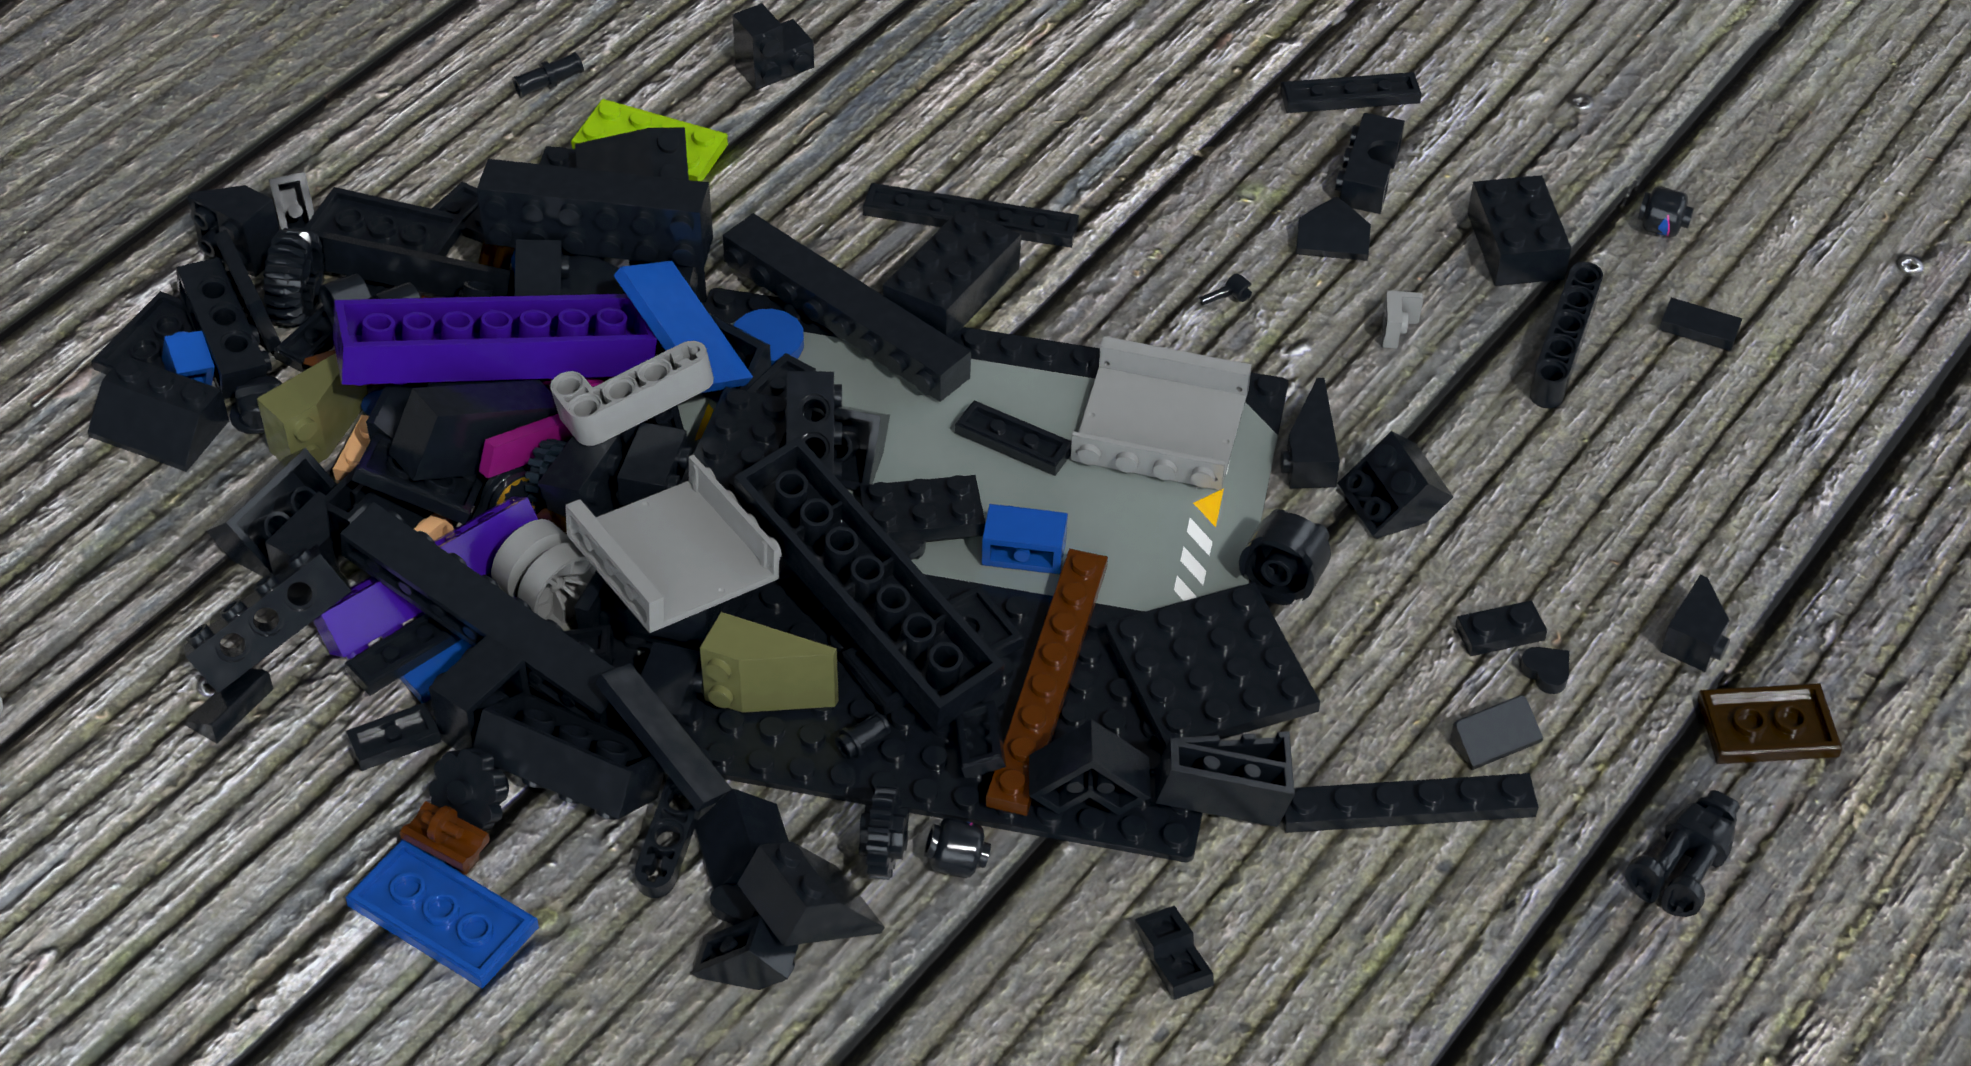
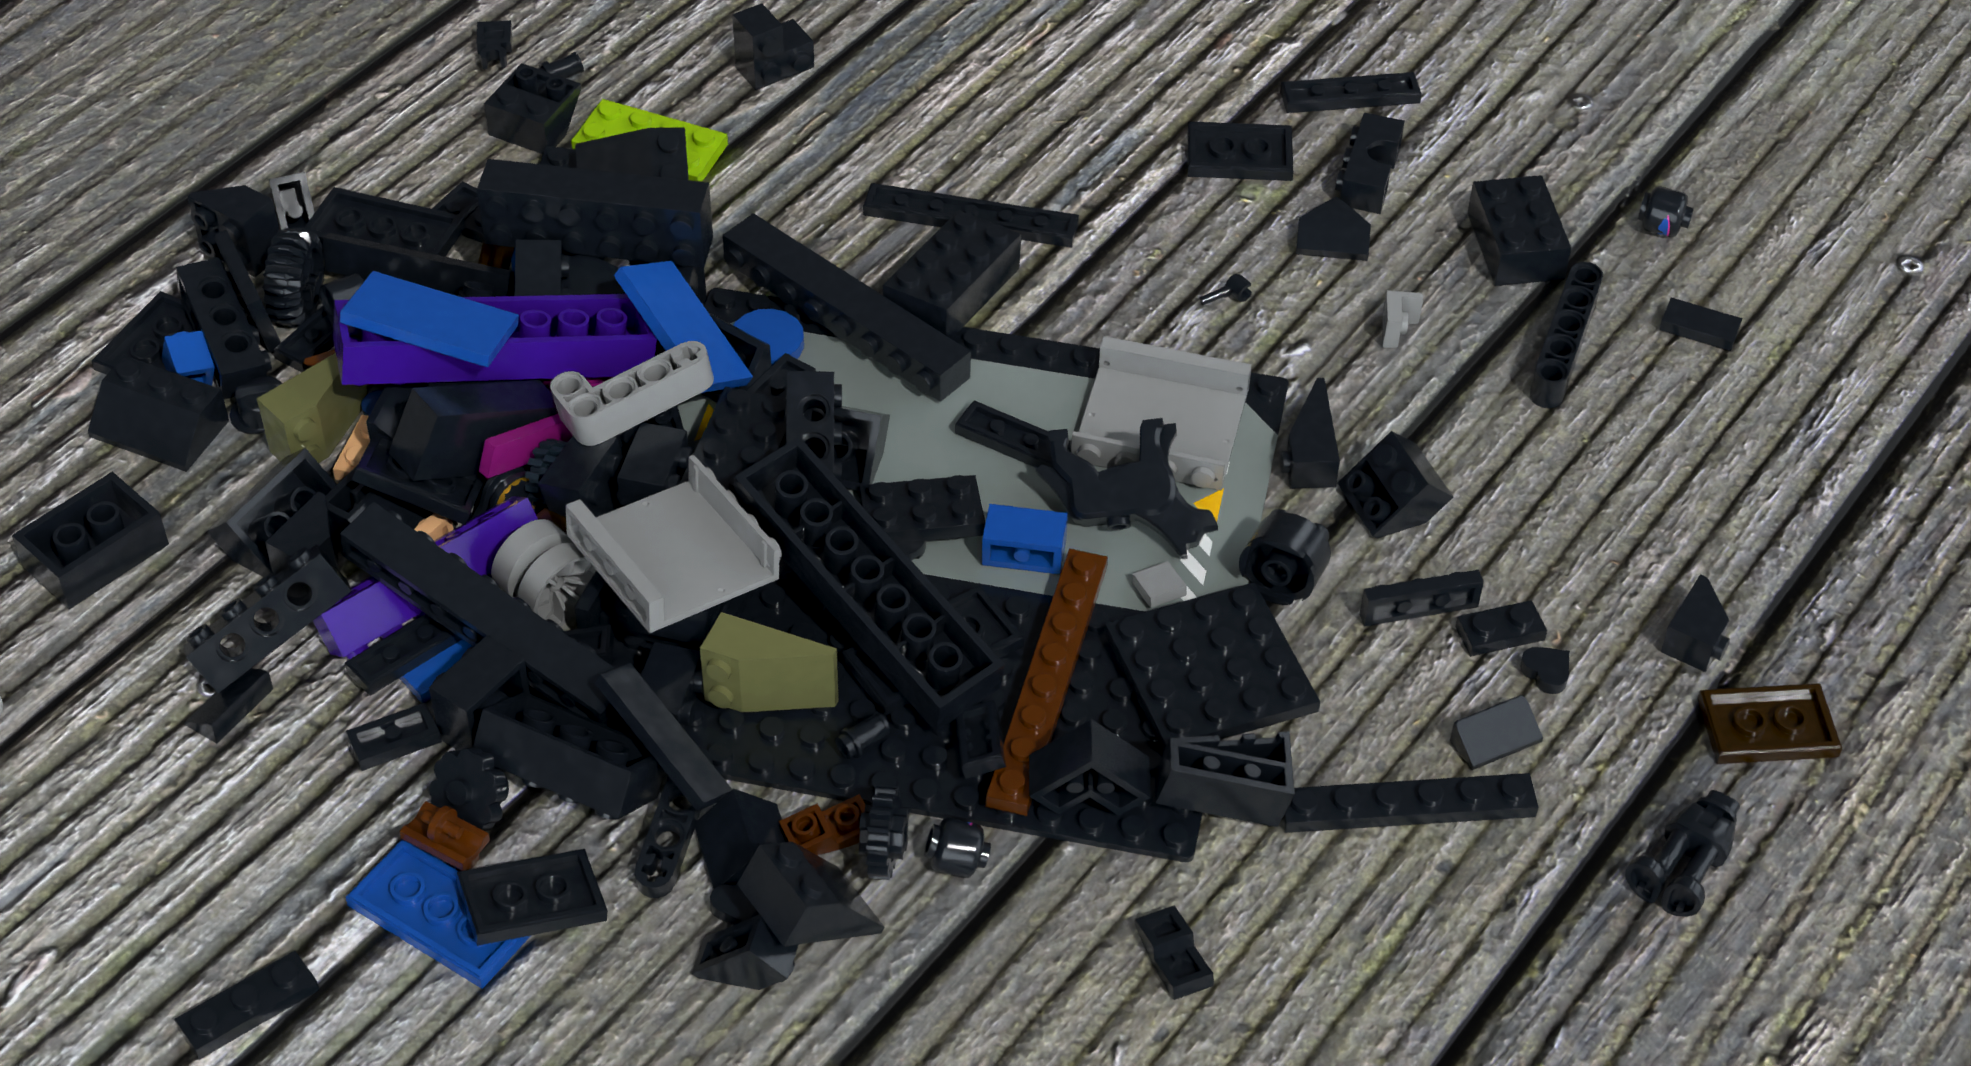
(90, 540): none -> black brick
(246, 1004): none -> black plate
(429, 318): none -> blue tile
(494, 41): none -> black plate
(531, 896): none -> black tile
(532, 108): none -> black slope
(826, 829): none -> reddish brown slope
(1128, 492): none -> black animal
(1159, 584): none -> light grey tile
(1240, 151): none -> black tile
(1421, 597): none -> black plate

